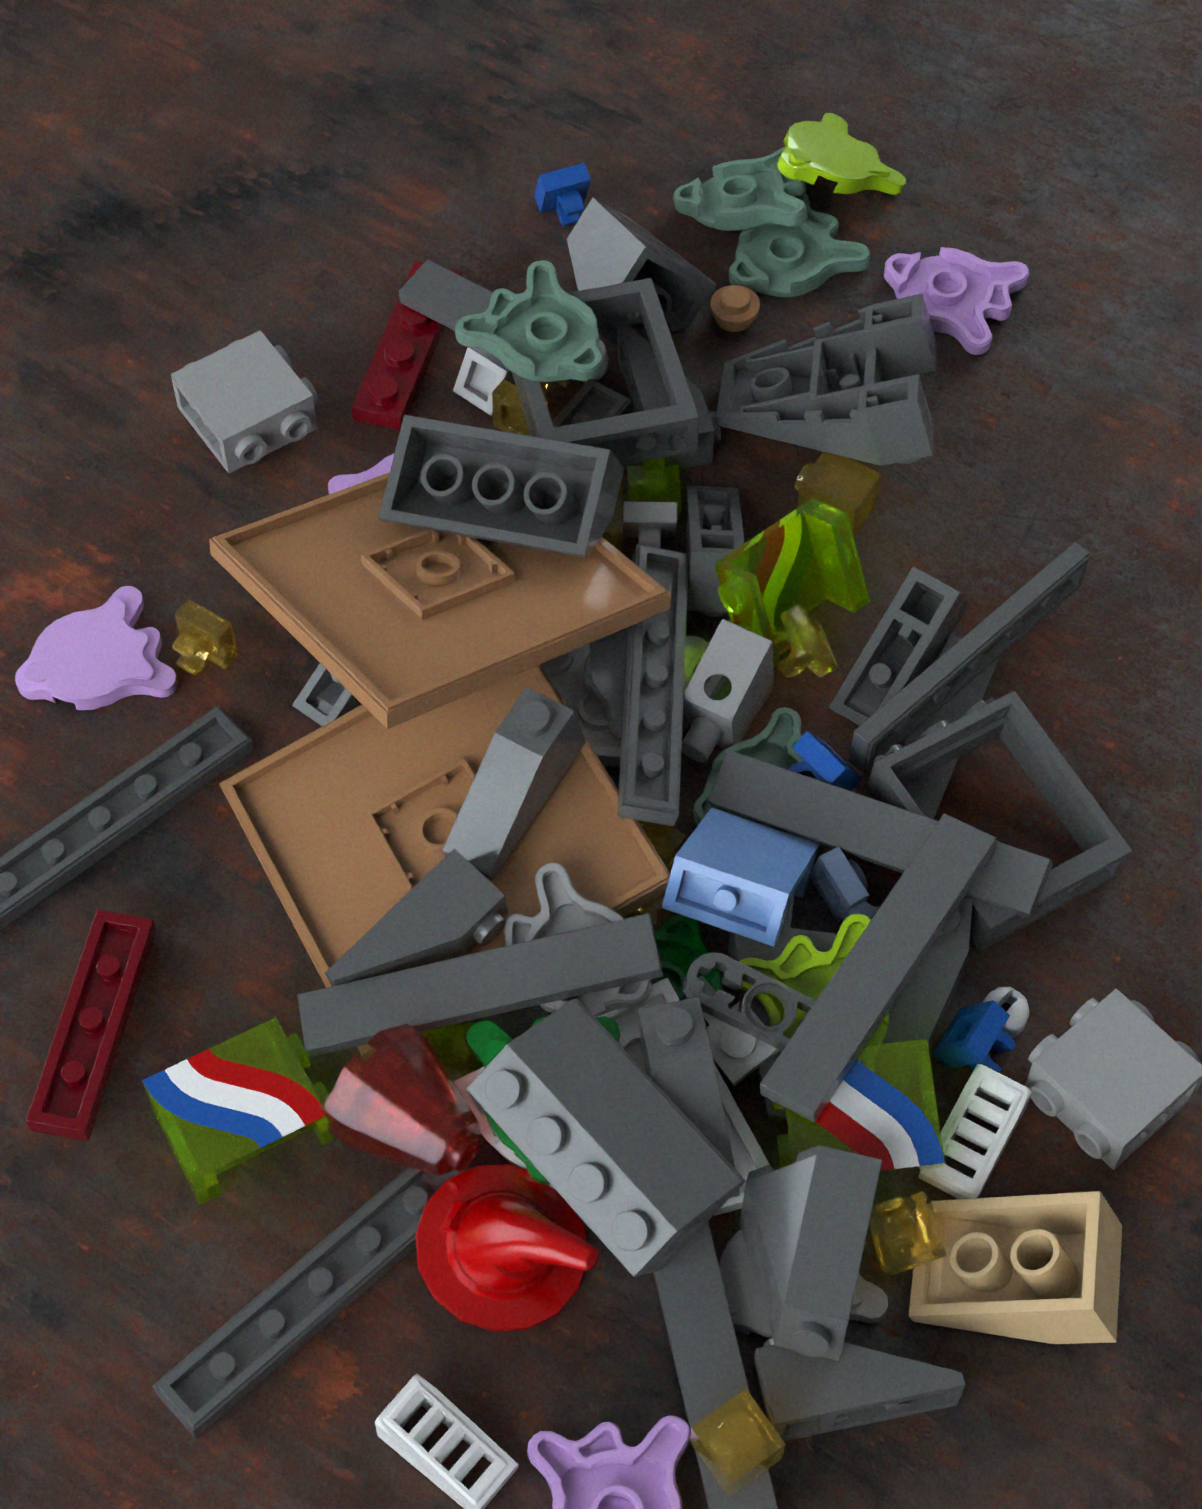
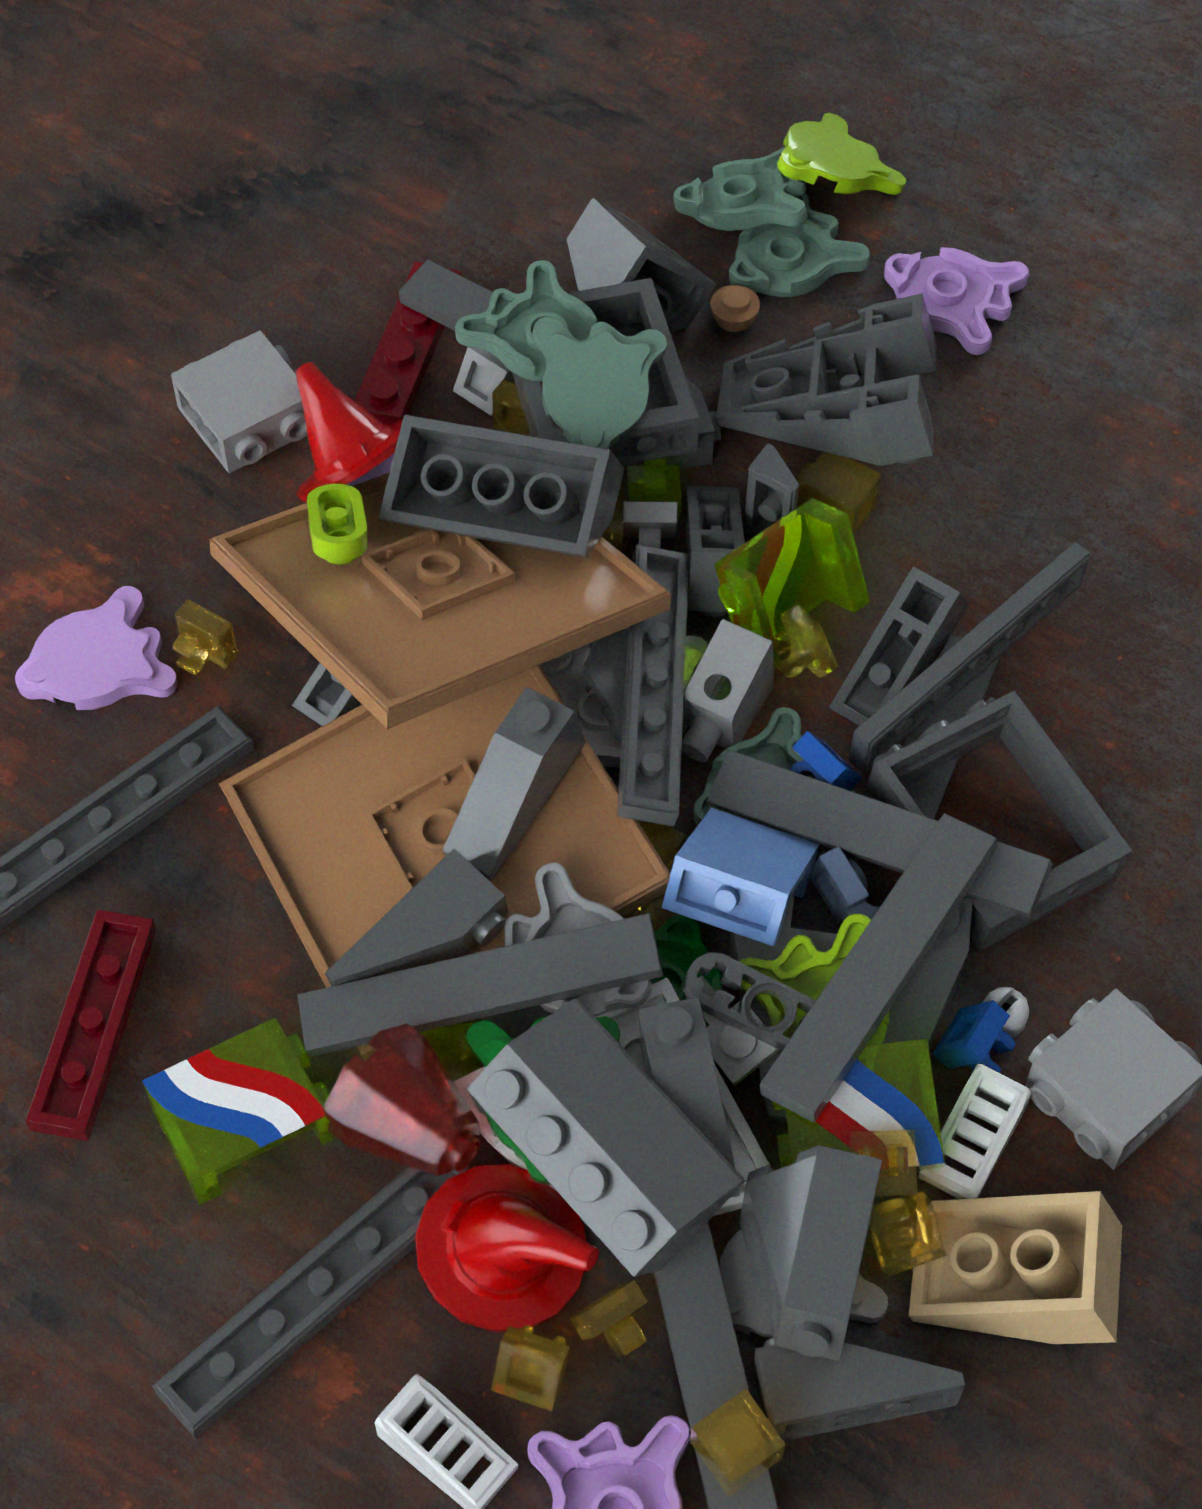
(337, 523): none -> lime plate
(340, 433): none -> red piece
(530, 1367): none -> clear yellow tile
(563, 191): blue tile -> none
(596, 384): none -> sand green tile
(612, 1318): none -> clear yellow tile
(770, 491): none -> dark grey slope
(898, 1159): none -> clear yellow tile

